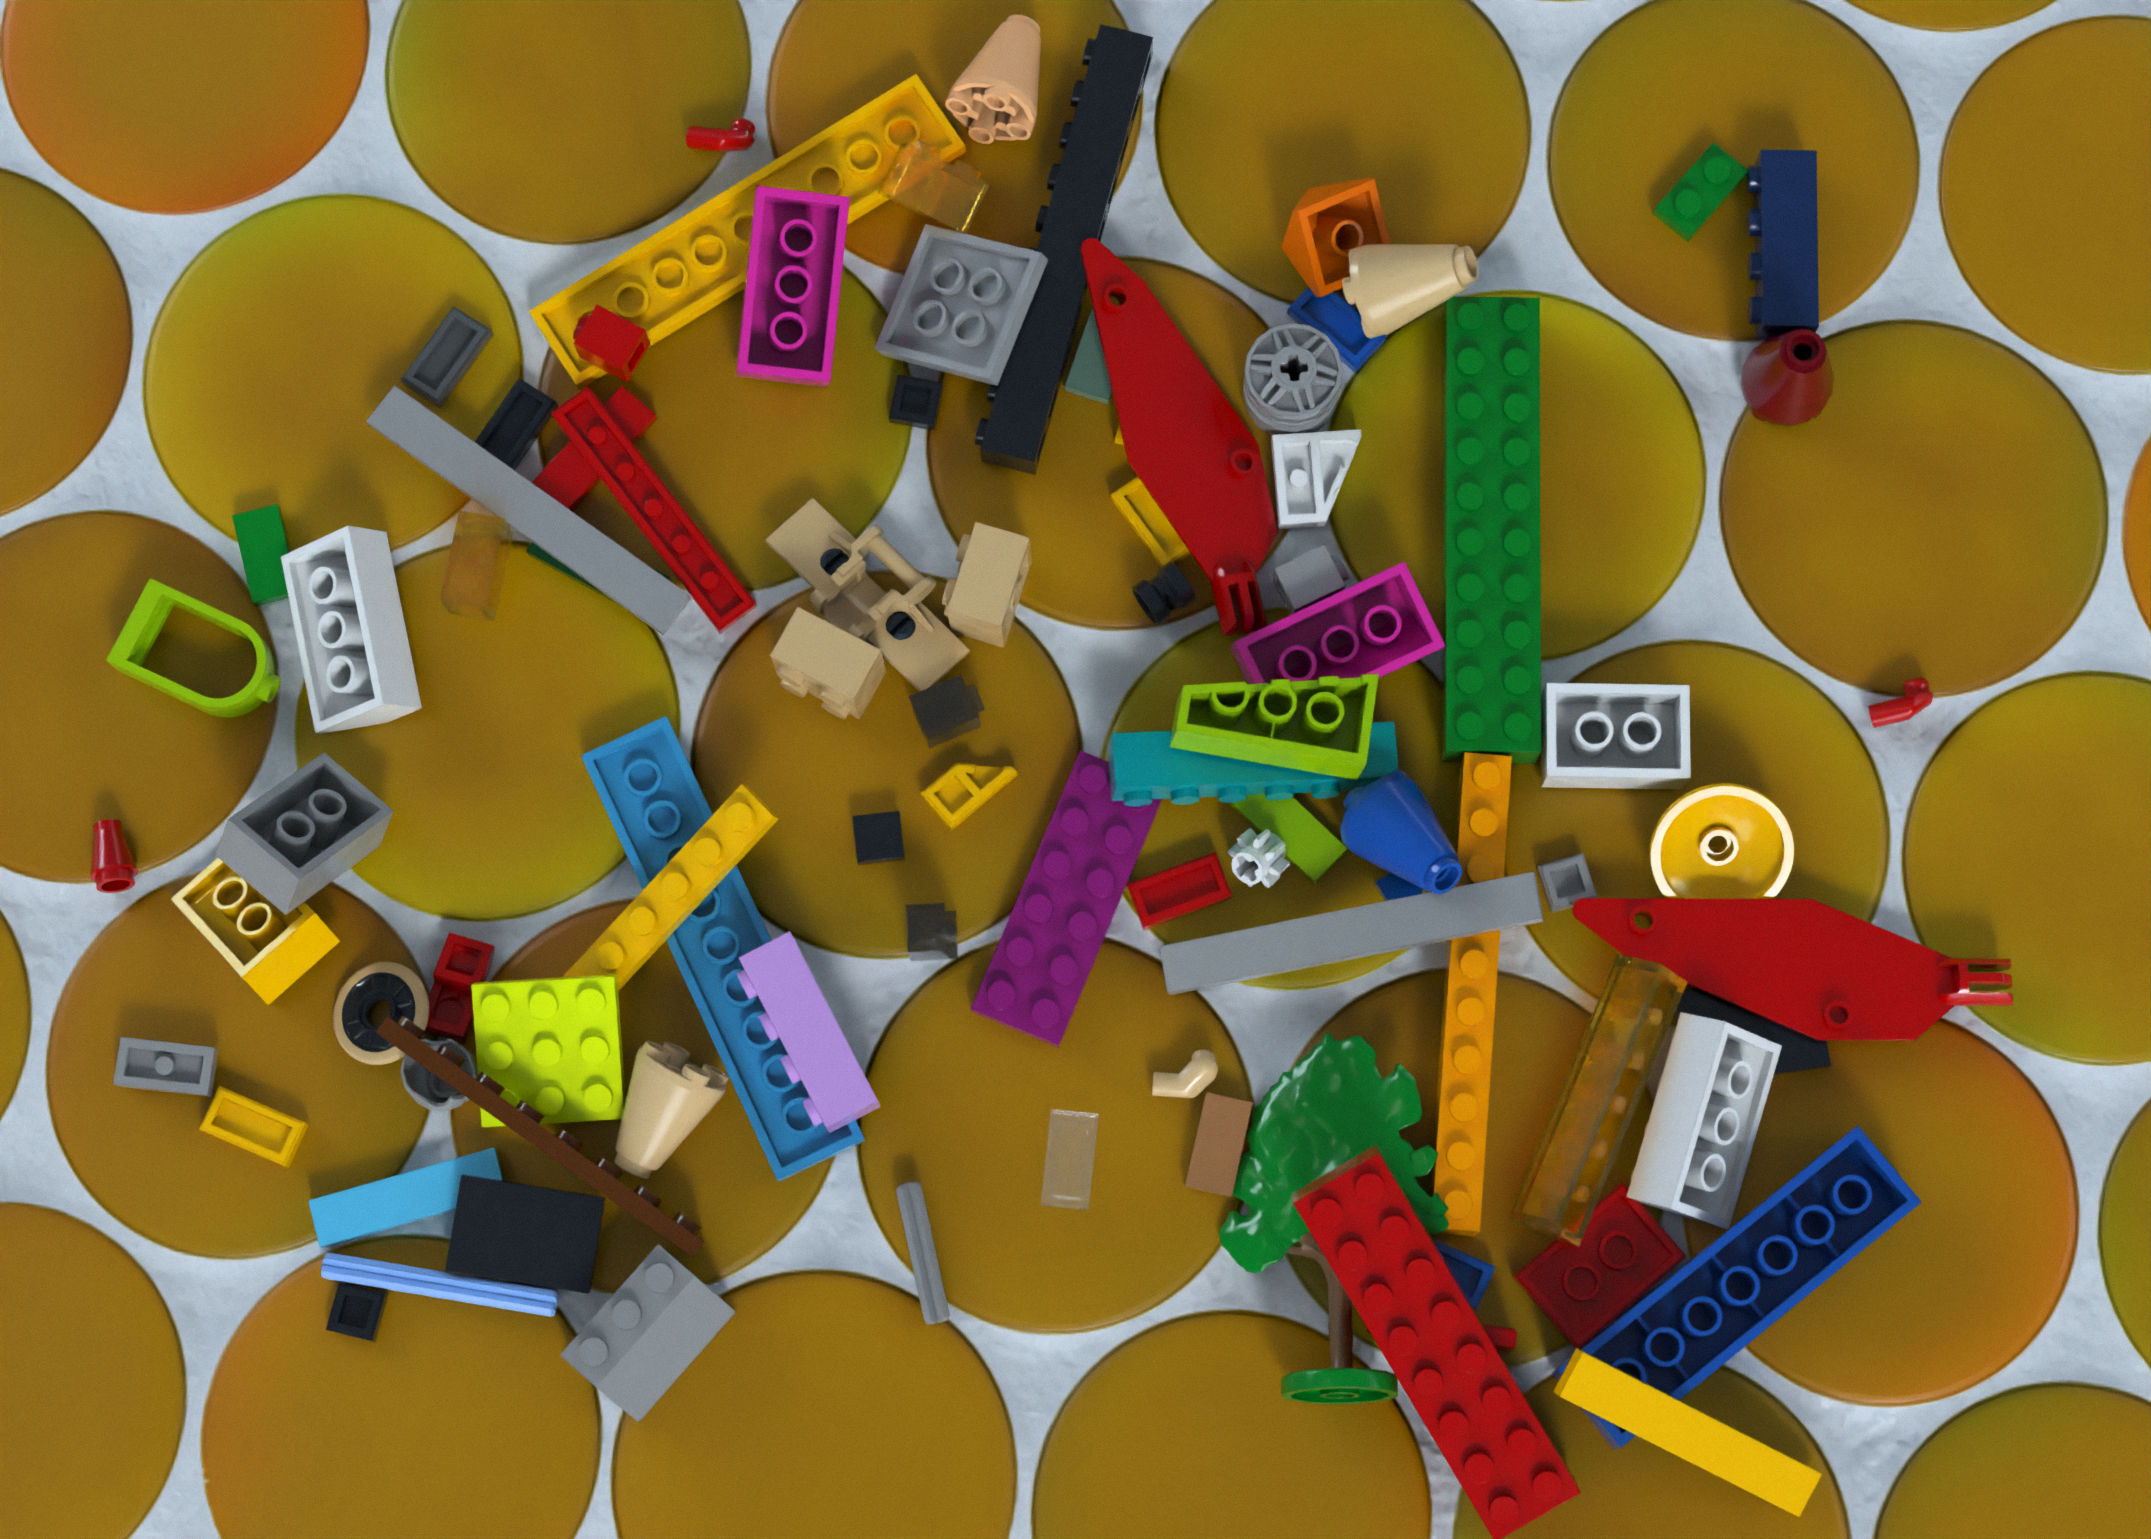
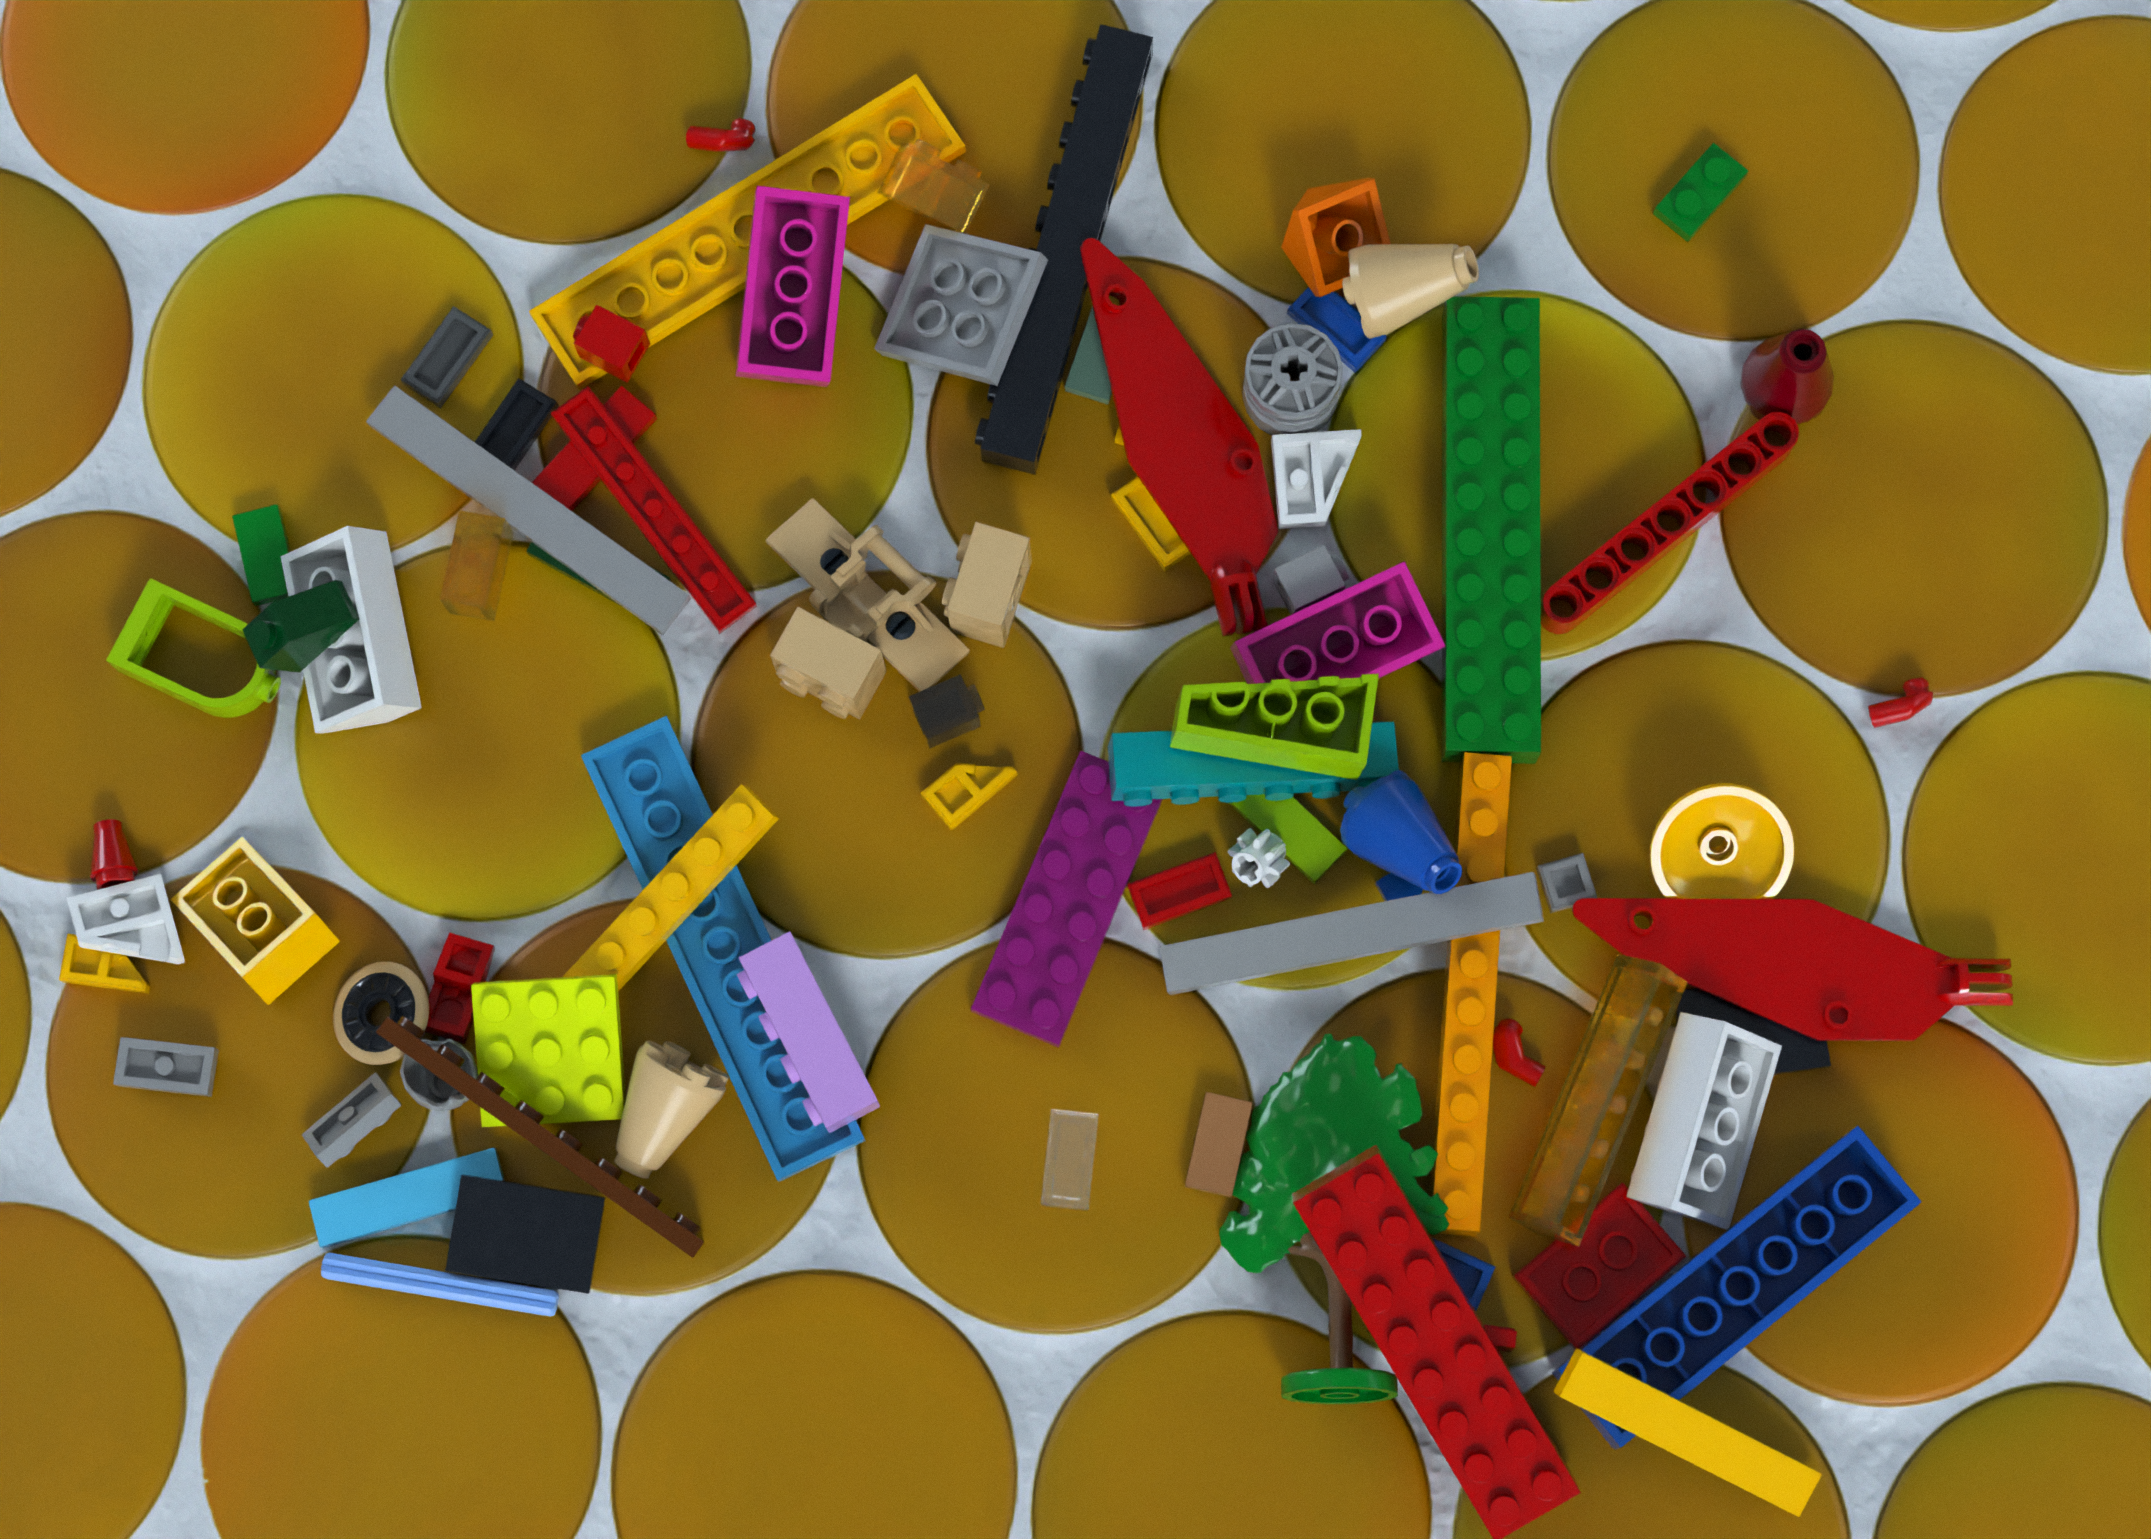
(99, 969): none -> yellow tile
(128, 920): none -> white wing
(253, 1126): yellow tile -> none
(300, 627): none -> dark green slope
(304, 833): light grey brick -> none
(351, 1120): none -> light grey plate
(357, 1312): black tile -> none
(648, 1333): light grey slope -> none
(878, 838): black tile -> none
(916, 402): black tile -> none
(922, 1253): light grey axle -> none
(931, 932): clear smoke brick -> none
(1000, 86): light nougat cone -> none
(1163, 593): black wheel -> none
(1190, 1080): tan arm -> none
(1510, 1054): none -> red arm
(1615, 736): white brick -> none
(1680, 504): none -> red beam
(1784, 242): dark blue brick -> none

